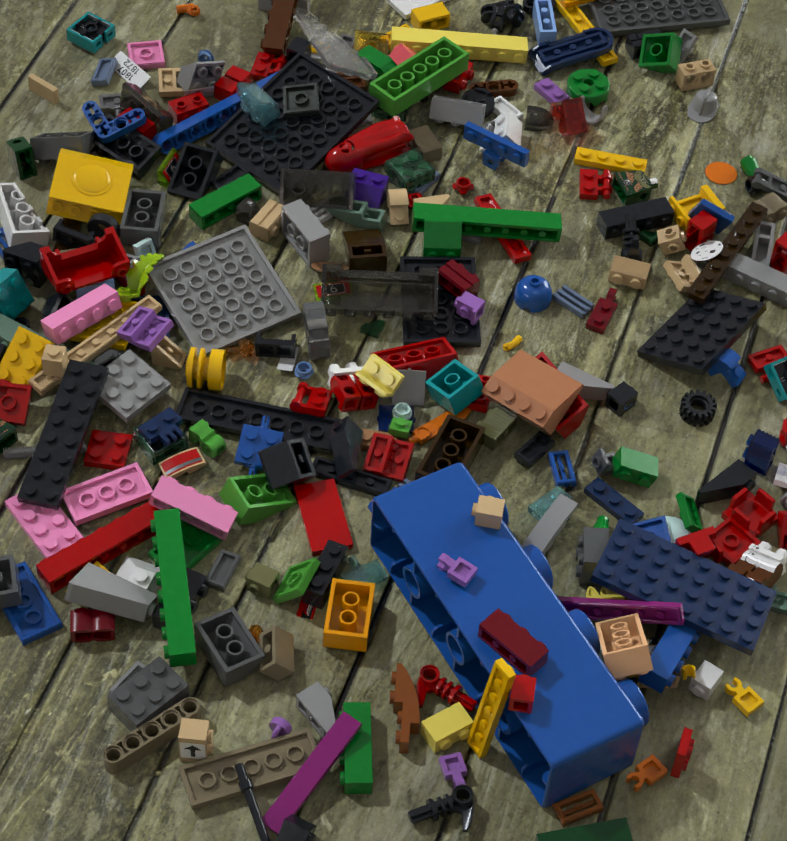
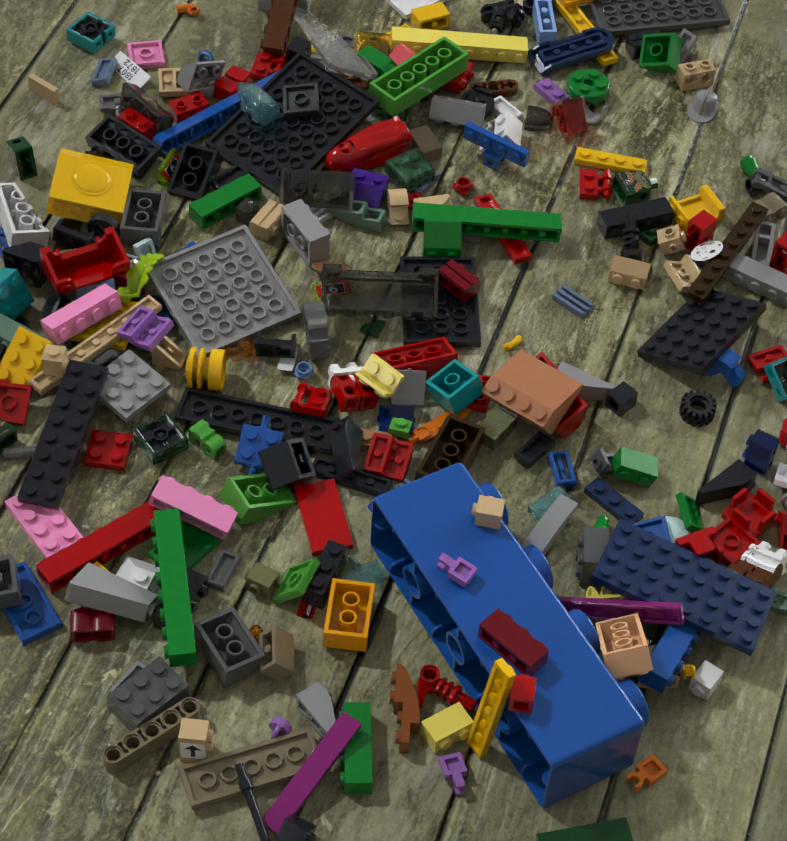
(48, 145): dark grey slope -> none
(106, 493): bright pink plate -> none
(111, 127): blue beam -> none
(162, 427): dark blue hinge -> none
(182, 462): slope -> none
(365, 250): dark brown slope -> none
(402, 410): light aqua plate -> none
(447, 804): black piece -> none
(470, 307): medium lavender brick -> none
(533, 293): blue cylinder -> none
(580, 815): dark orange tile -> none
(603, 312): dark red plate -> none
(683, 753): red plate -> none
(721, 173): orange sticker -> none
(724, 218): blue tile -> none
(744, 699): yellow plate -> none

